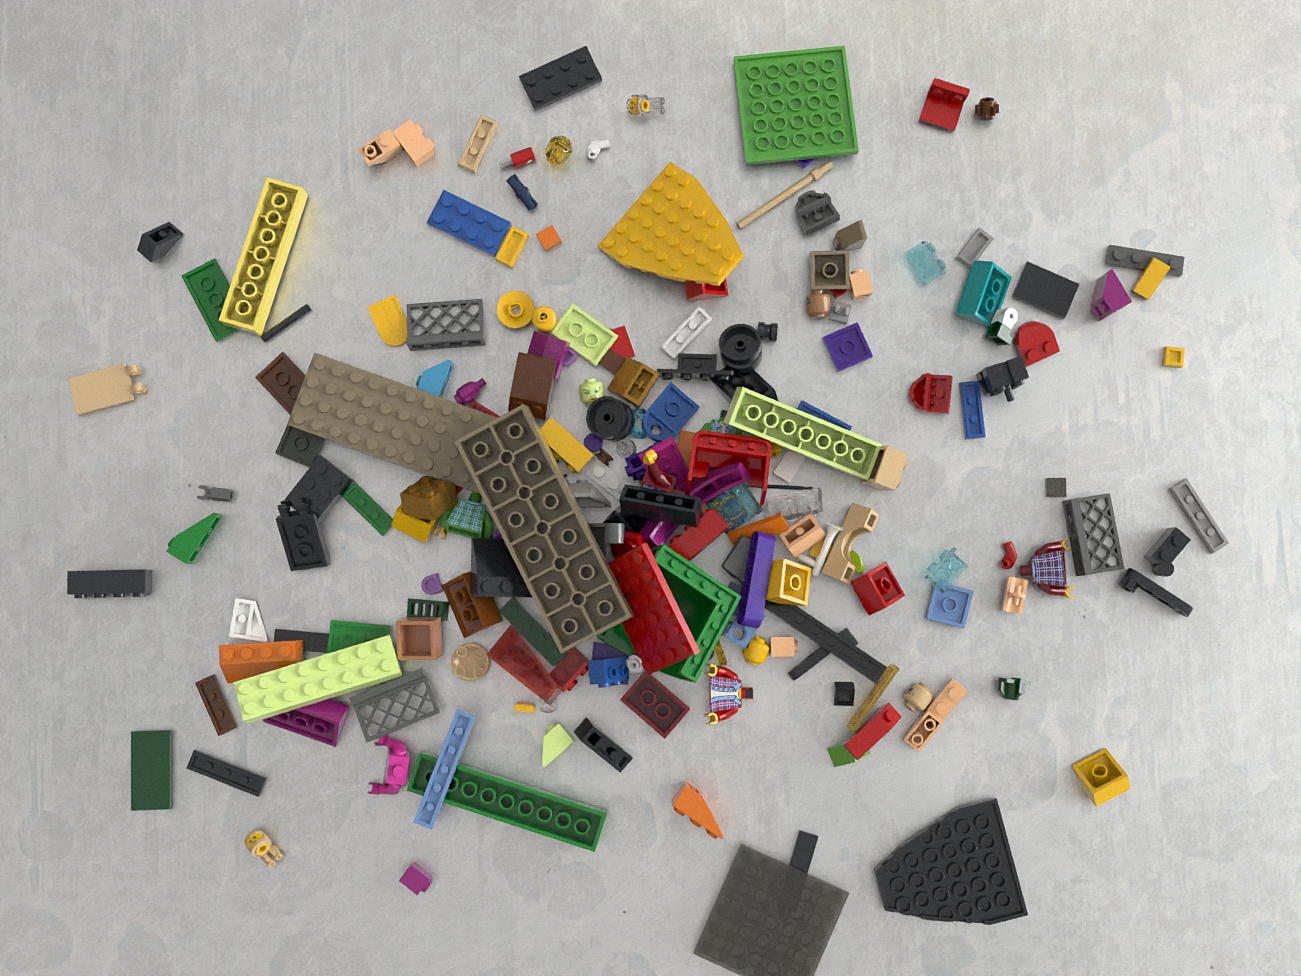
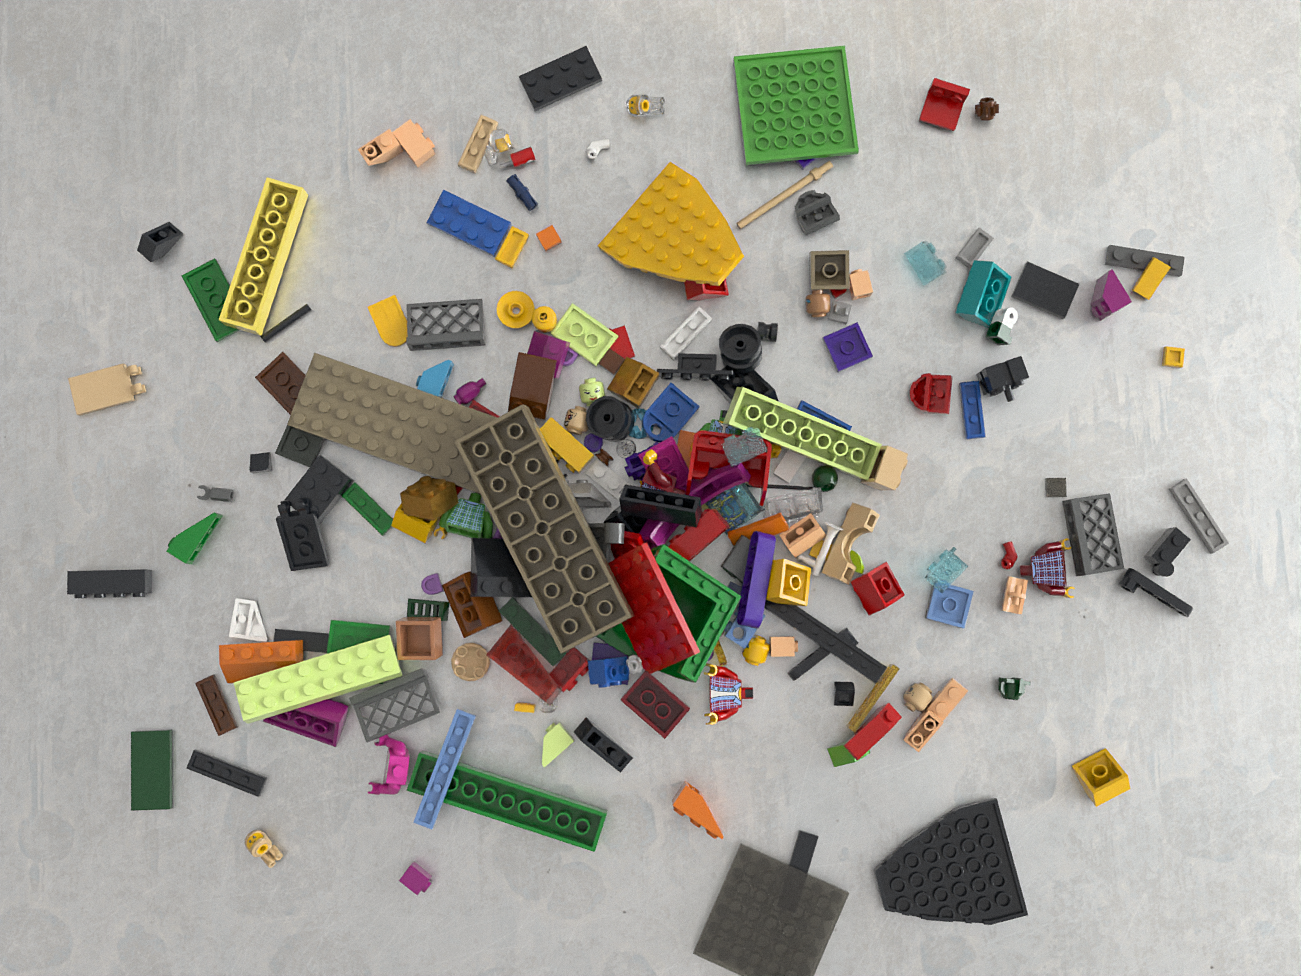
(260, 462): none -> black slope
(499, 143): none -> clear piece
(558, 150): clear yellow head -> none
(576, 420): none -> tan head
(744, 447): none -> clear light blue bracket
(825, 477): none -> dark green piece
(850, 237): dark tan slope -> none
(1035, 342): red slope -> none

